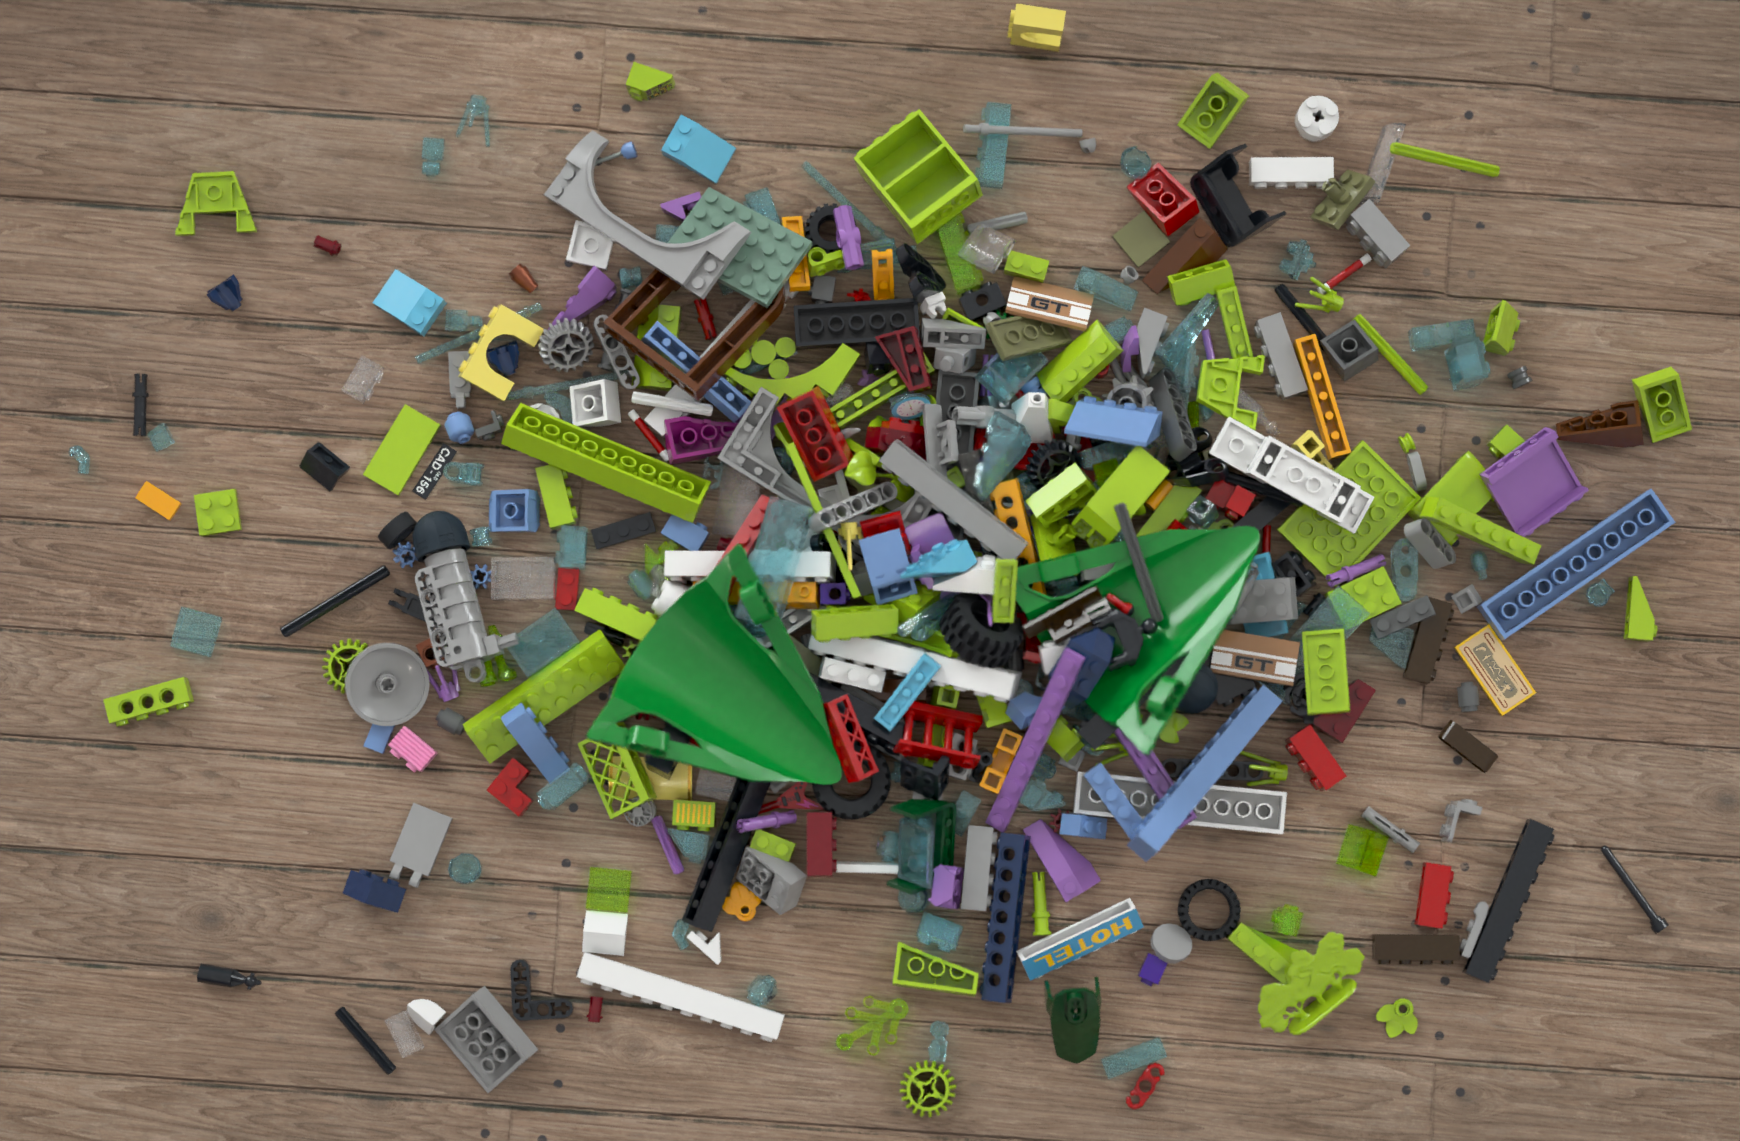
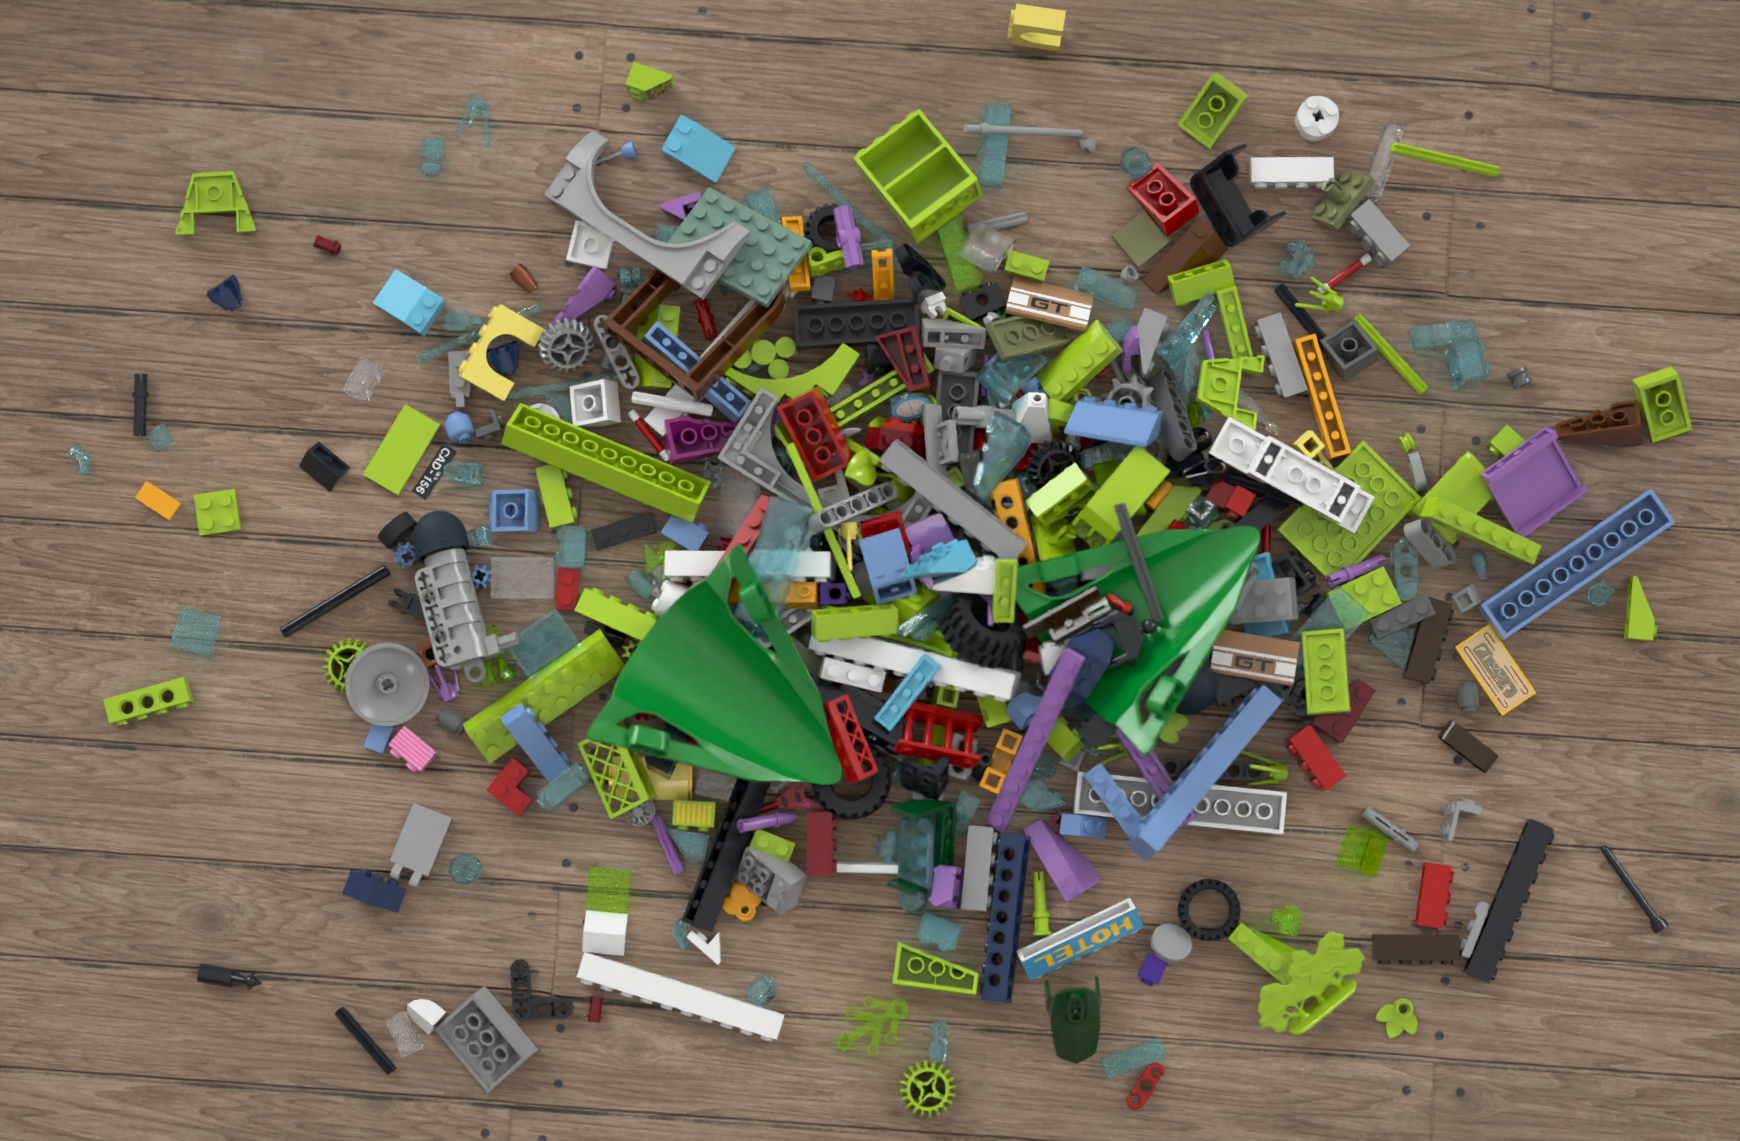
(1501, 328): lime slope -> none

